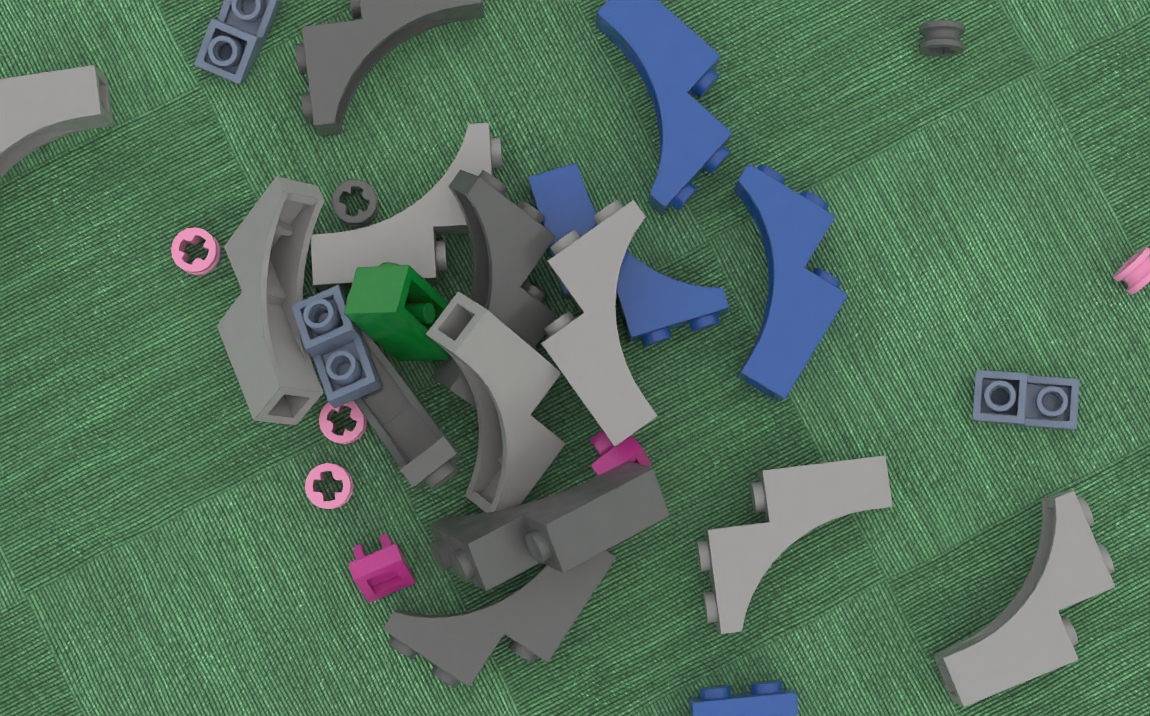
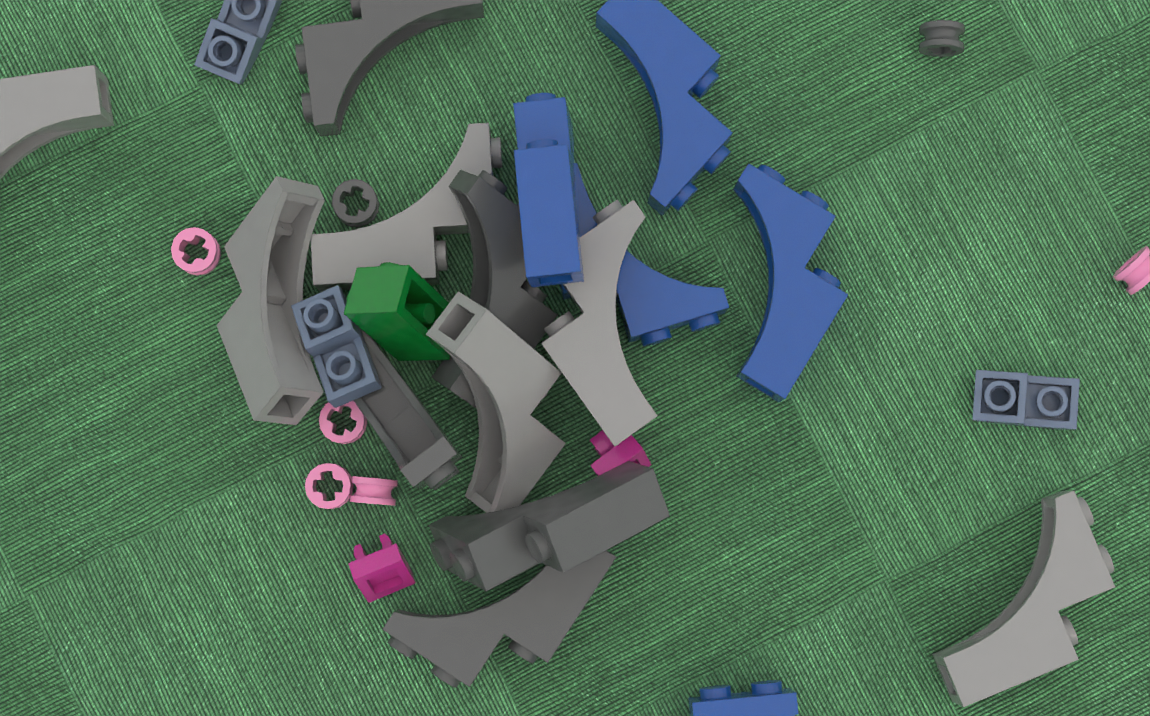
(374, 491): none -> bright pink bush
(547, 190): none -> blue arch
(791, 505): light grey arch -> none

